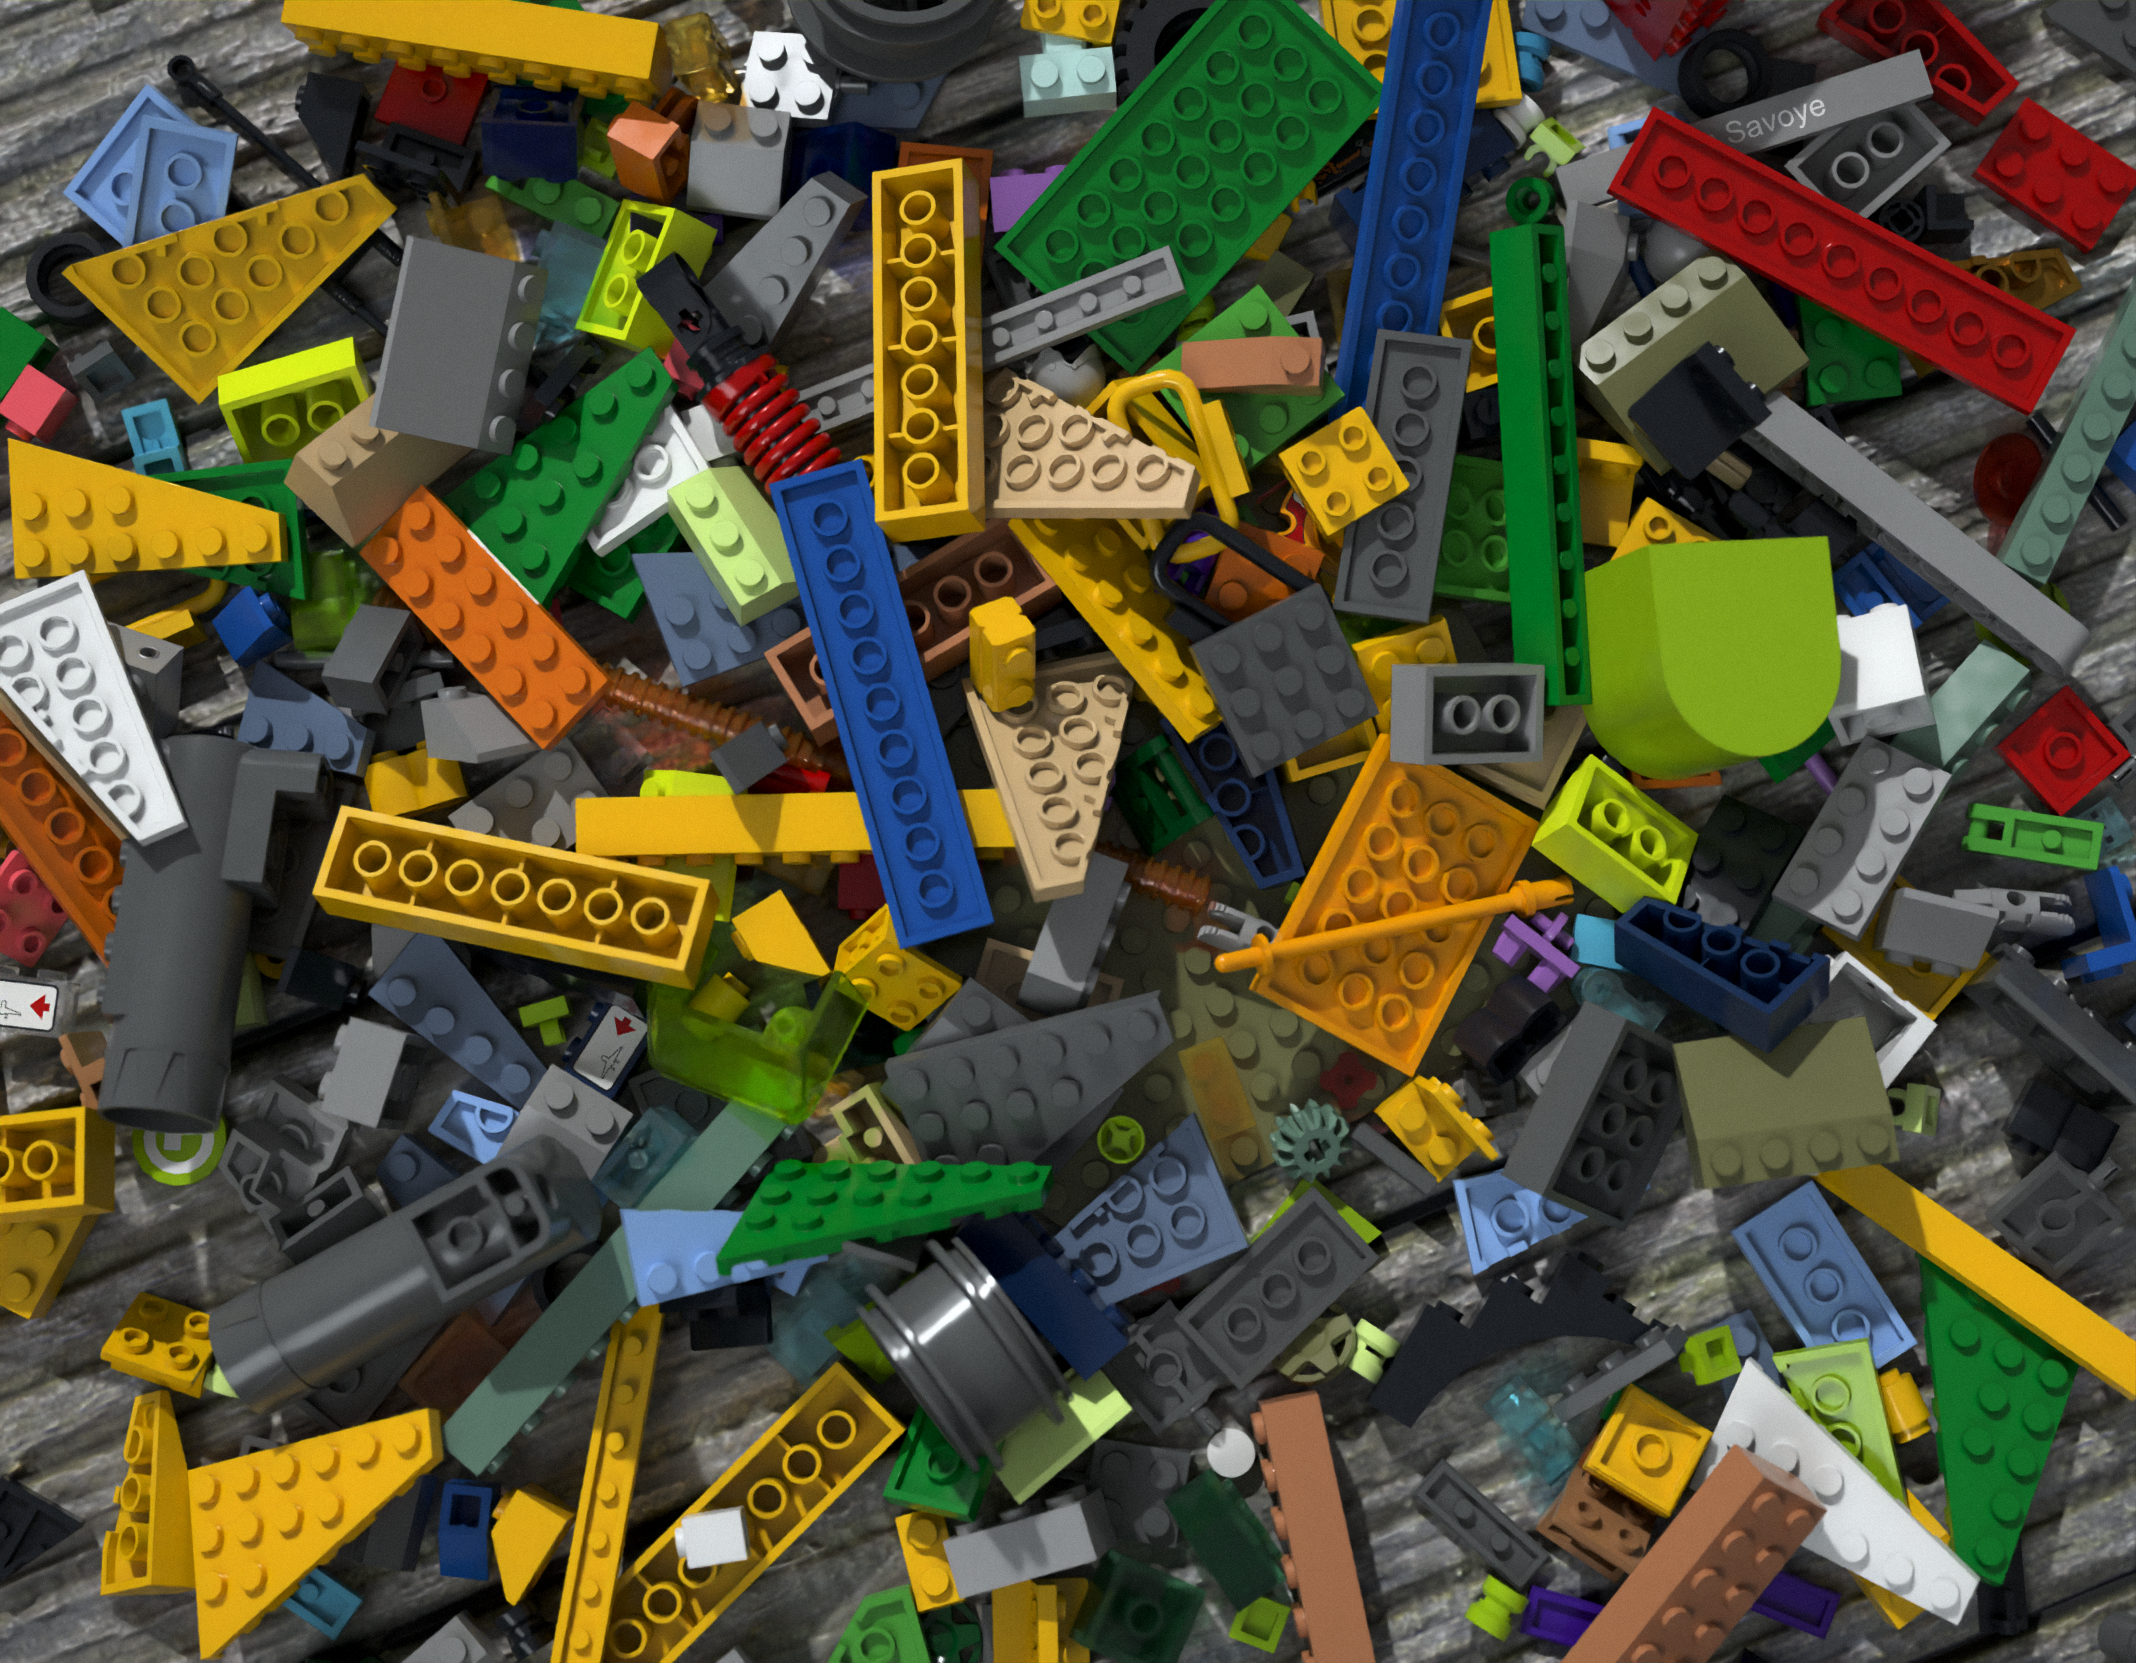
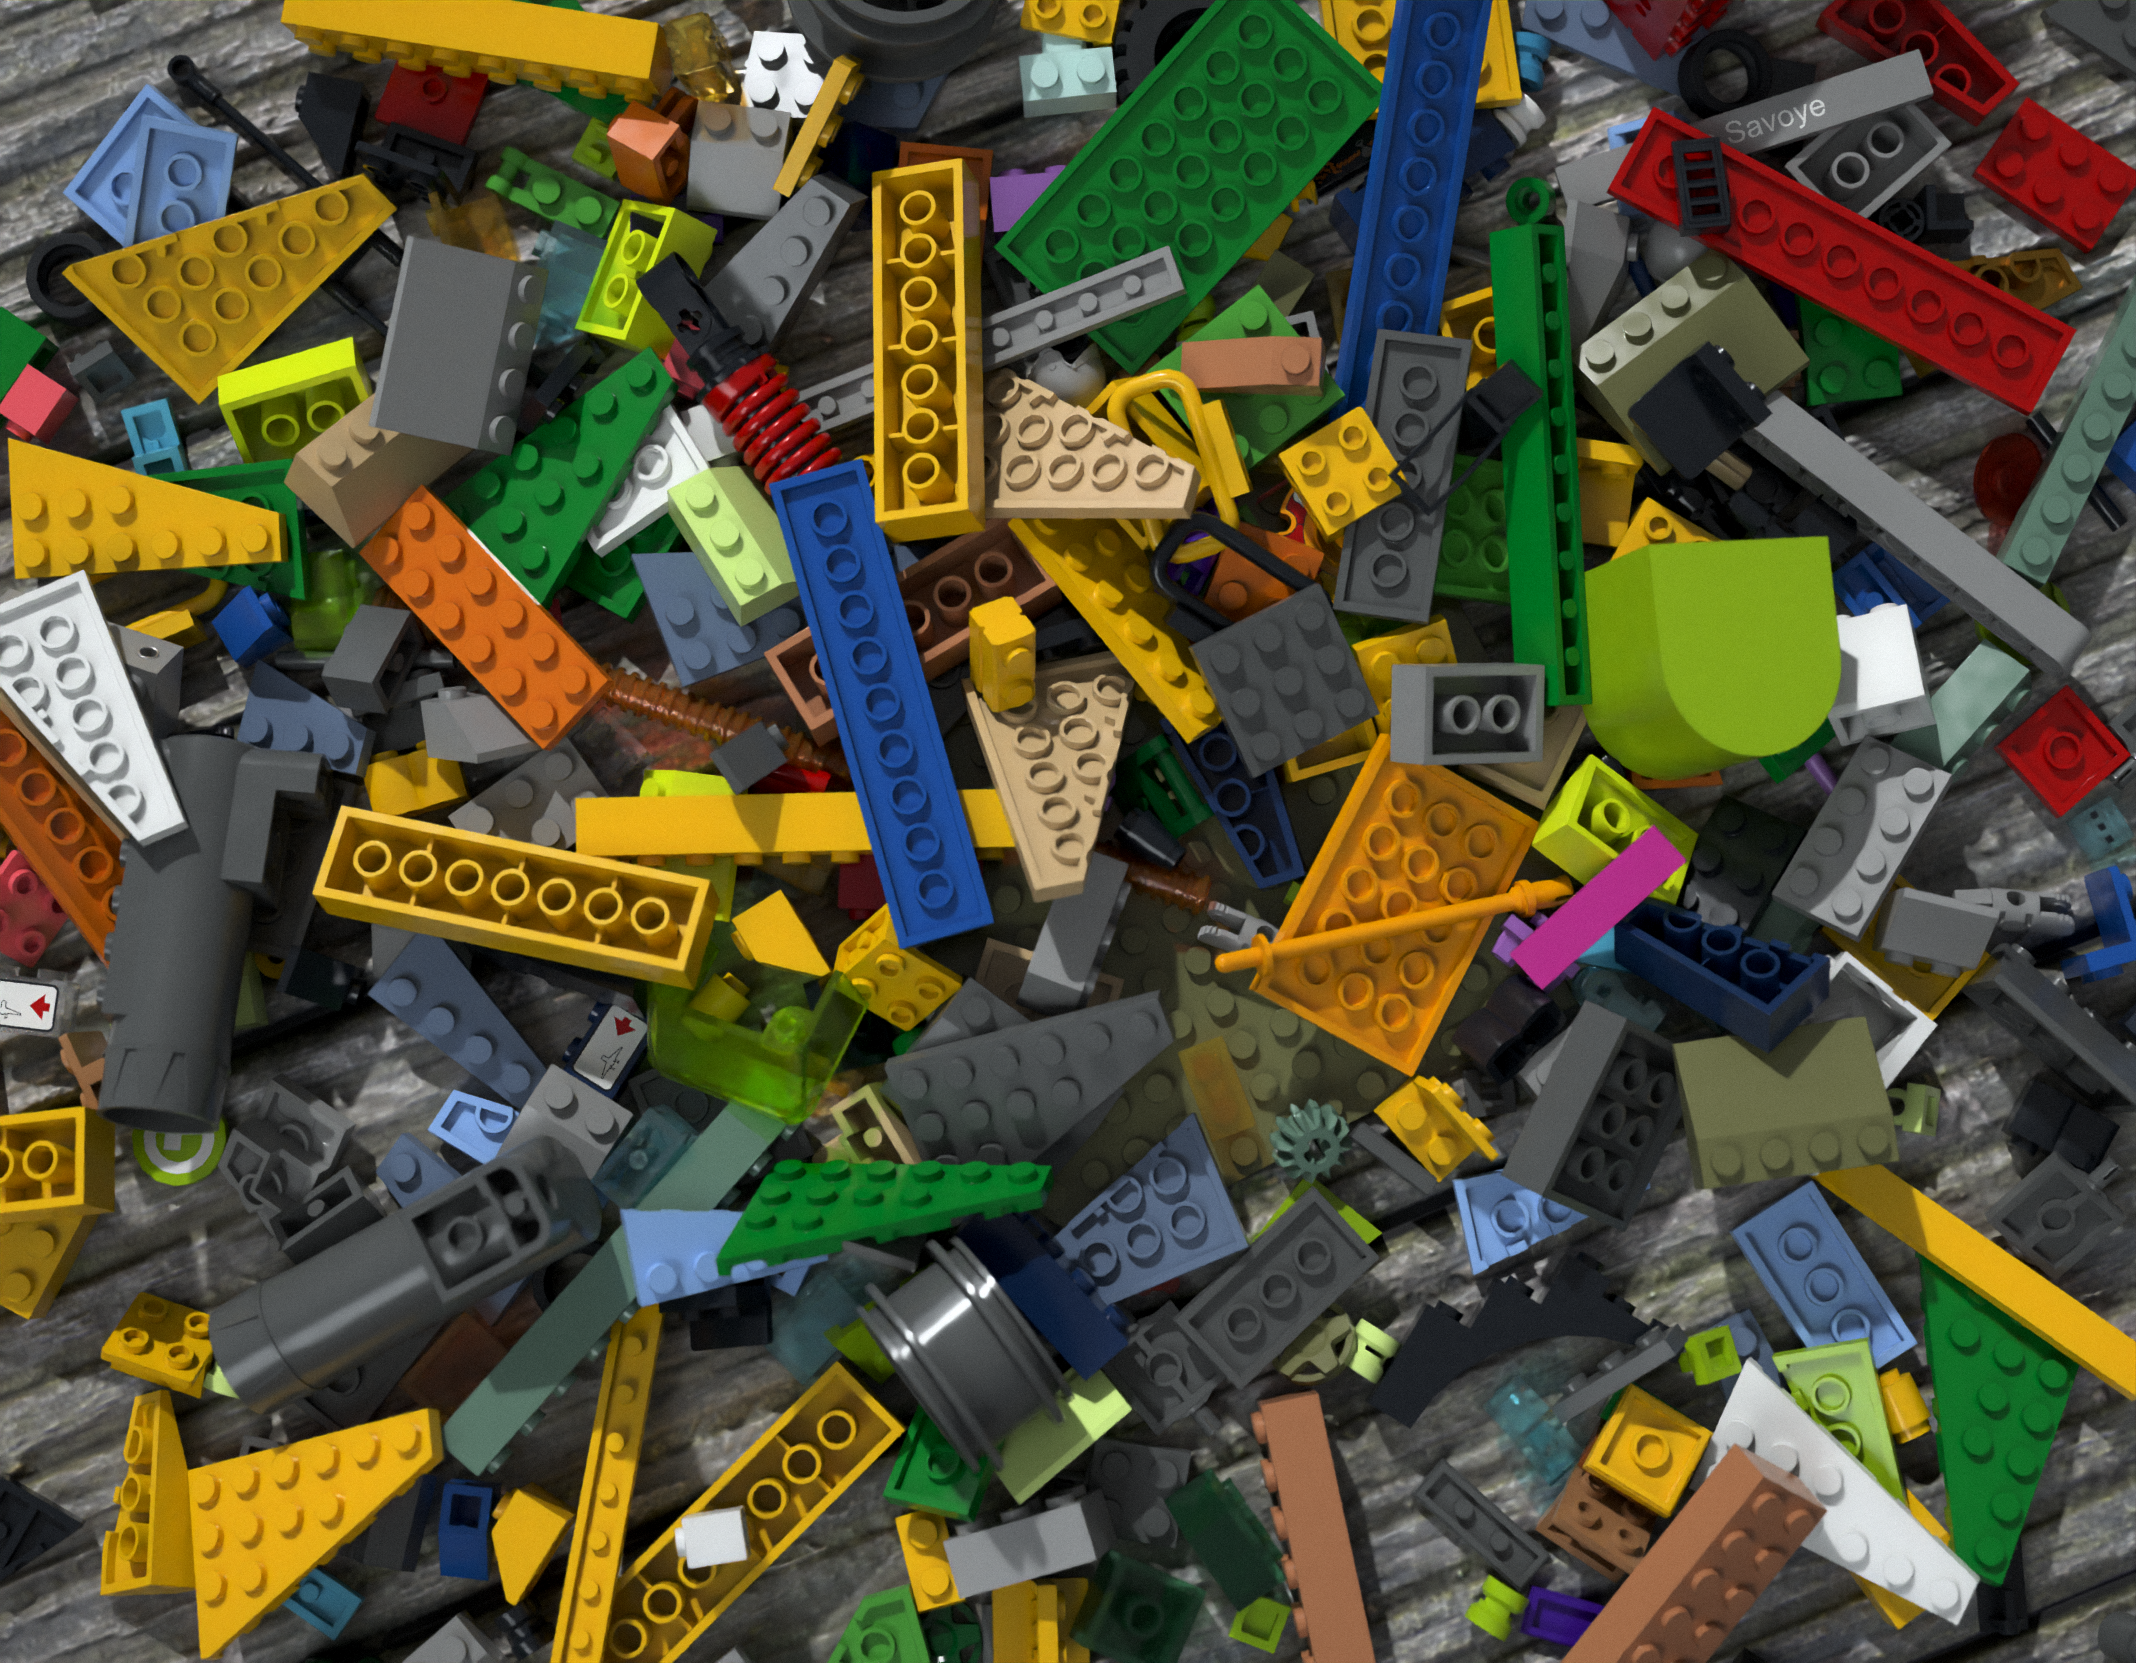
(374, 1074): light grey brick -> none
(534, 133): clear blue slope -> none
(548, 1017): lime tile -> none
(820, 124): none -> yellow plate
(1121, 1139): lime wheel -> none
(1149, 839): none -> black cone
(1230, 1452): white tile -> none
(1348, 1094): clear red plate -> none
(1499, 402): none -> black piece
(1556, 143): lime tile -> none
(1597, 906): none -> dark pink tile
(1708, 223): none -> black slope
(1798, 1604): dark purple tile -> none
(2034, 837): bright green plate -> none

